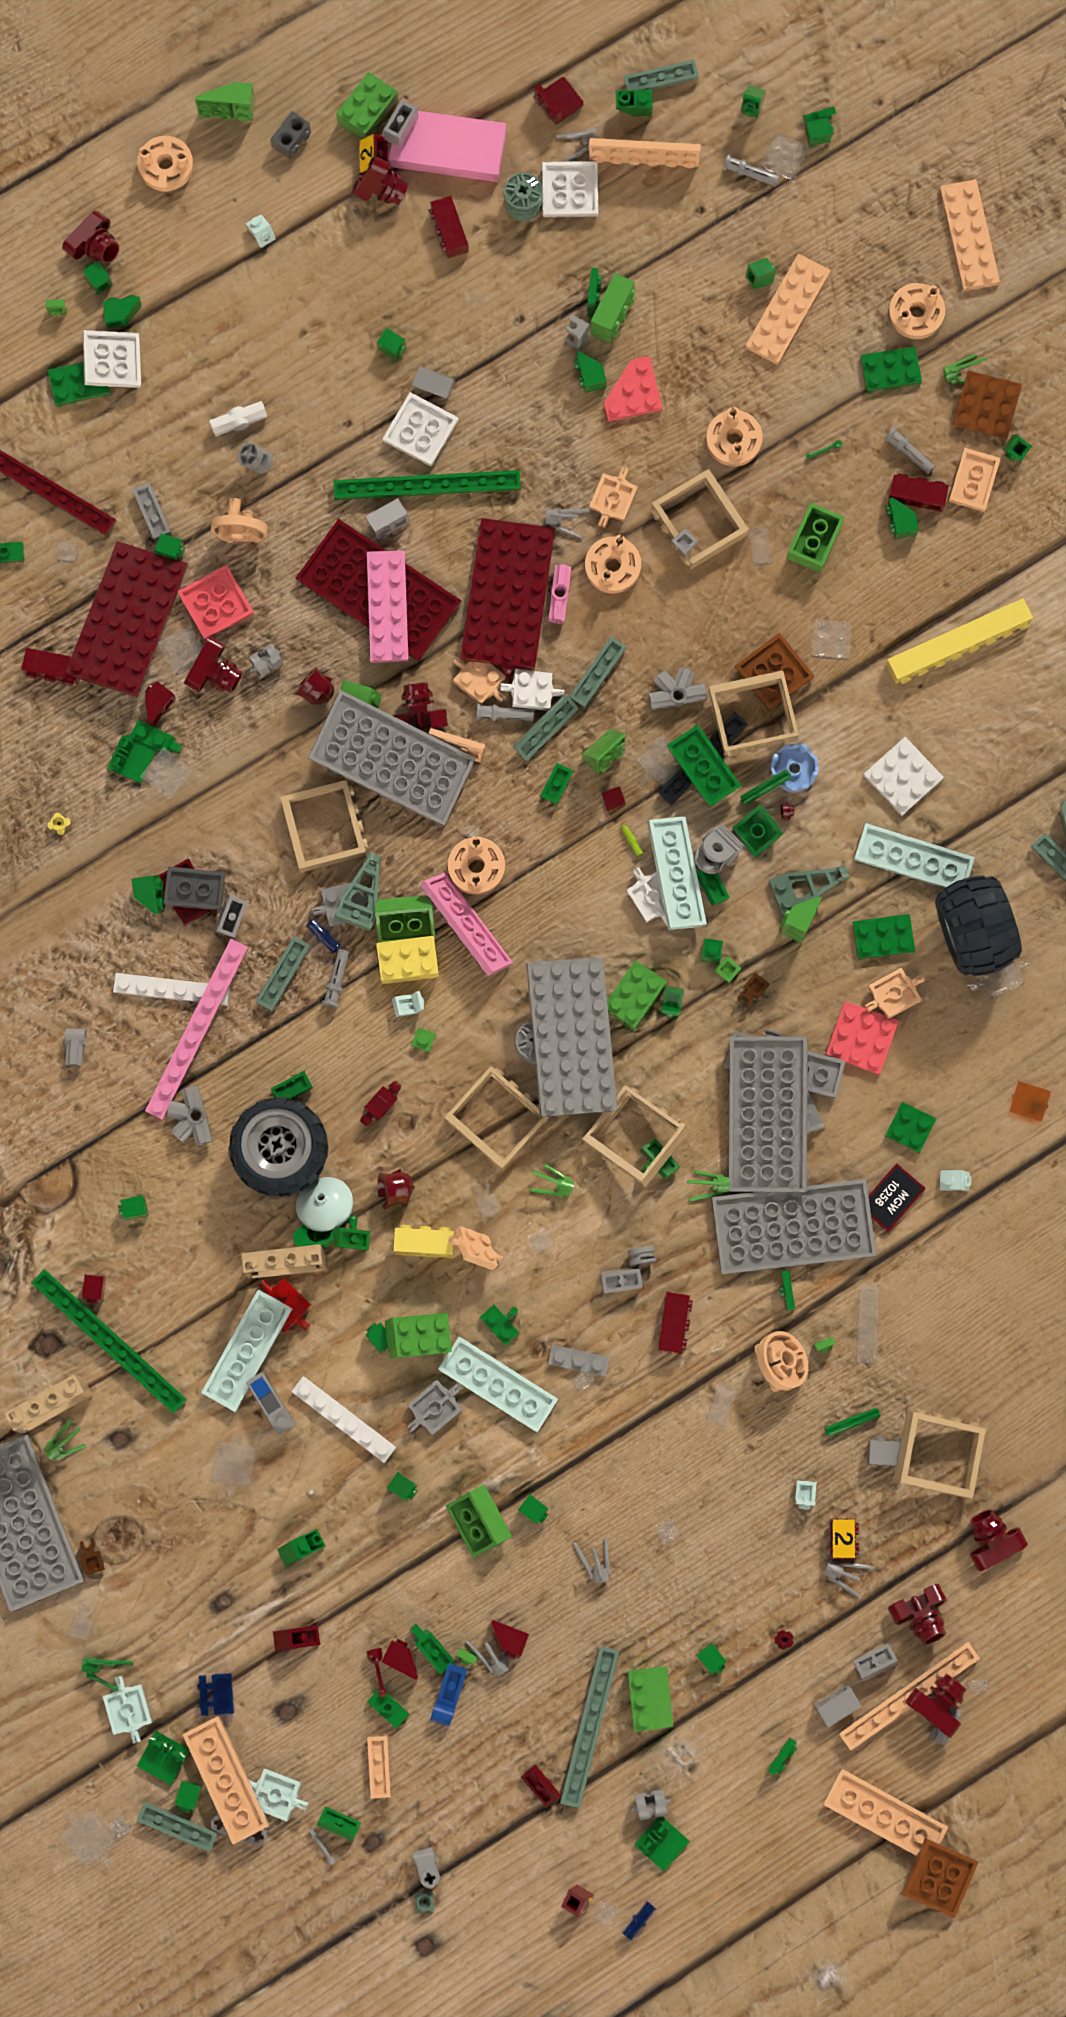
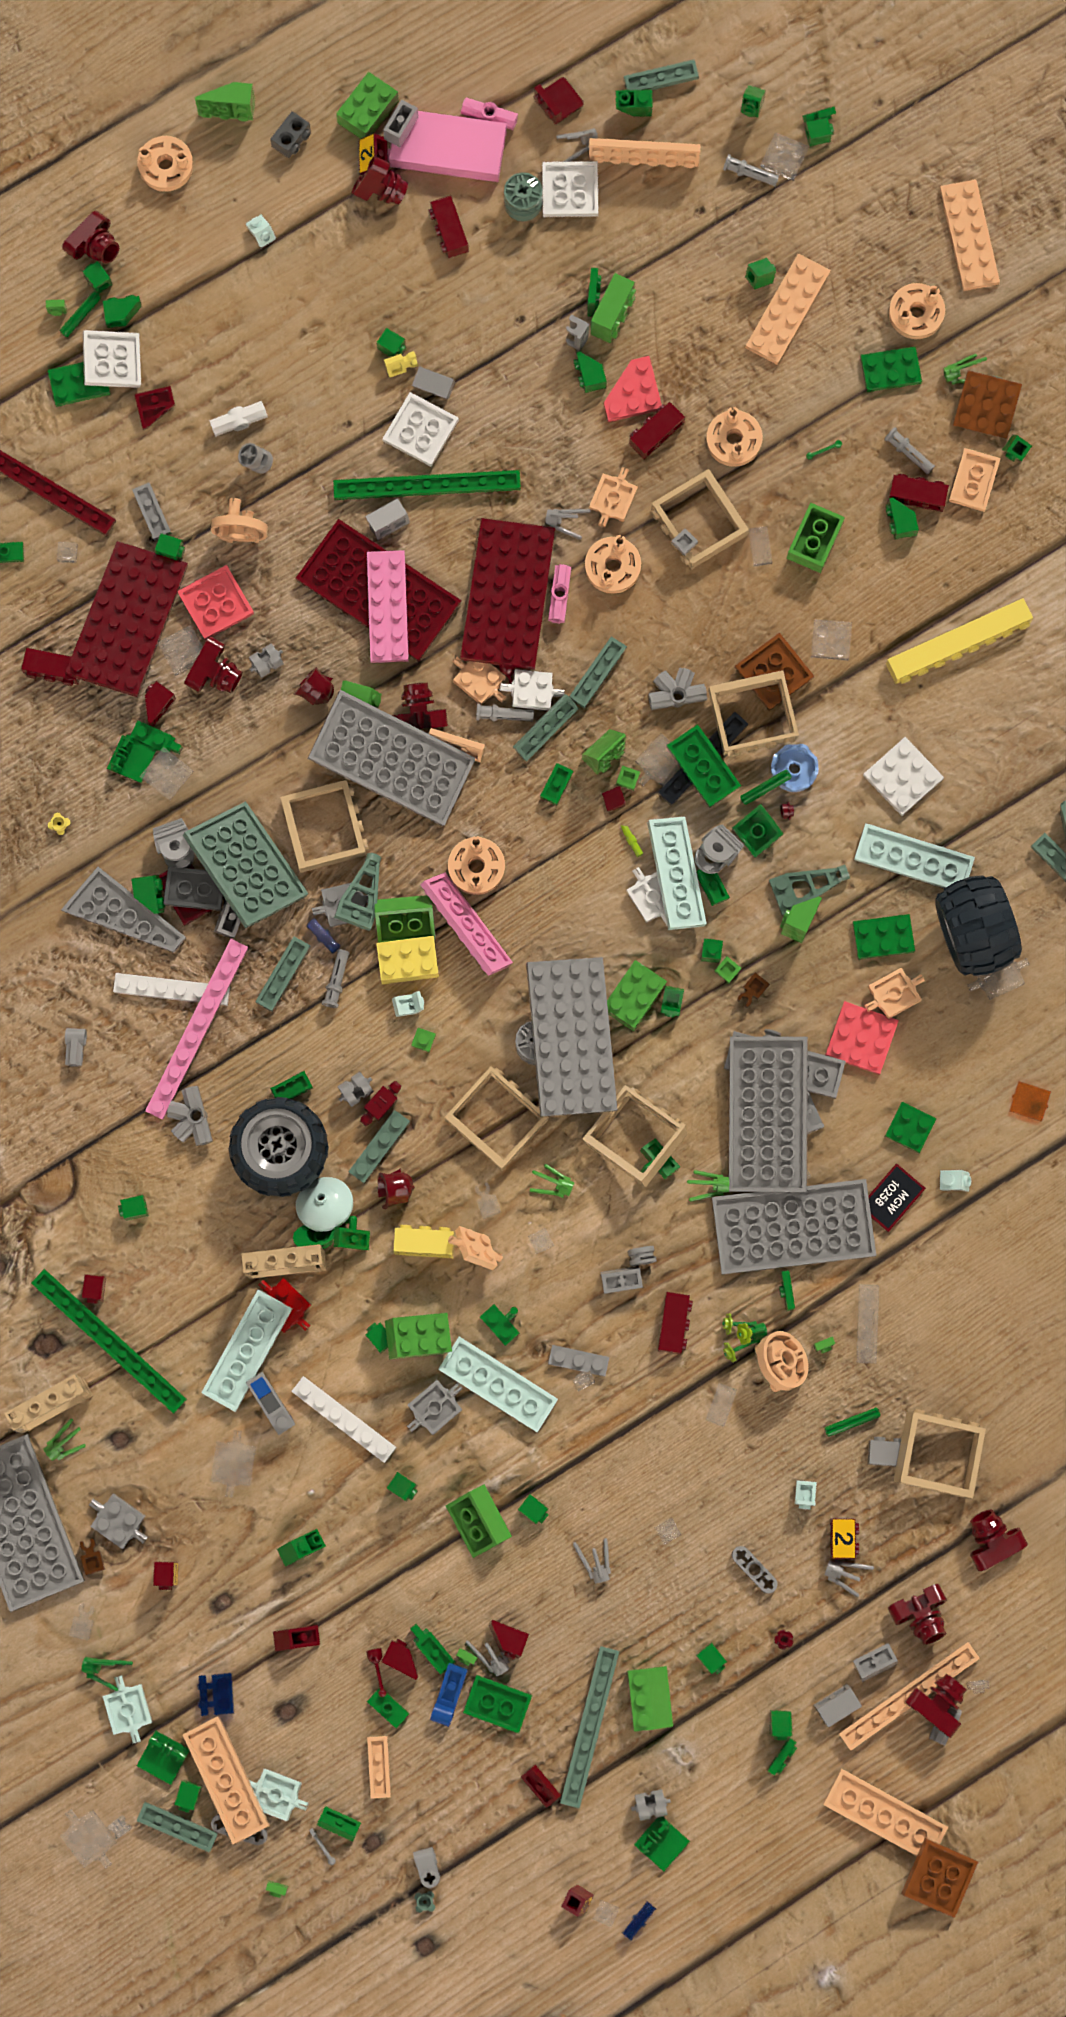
(80, 314): none -> green axle
(114, 907): none -> light grey wing
(118, 1521): none -> light grey plate
(154, 405): none -> dark red wing
(165, 1575): none -> dark red brick
(172, 844): none -> light grey piece
(245, 864): none -> sand green plate
(276, 1889): none -> bright green plate
(355, 1089): none -> light grey wheel
(379, 1146): none -> sand green plate
(398, 364): none -> light yellow plate
(478, 111): none -> bright pink piece
(497, 1704): none -> green plate
(628, 778): none -> bright green plate
(656, 430): none -> dark red brick
(745, 1332): none -> plant
(748, 1554): none -> light grey beam
(780, 1724): none -> green slope

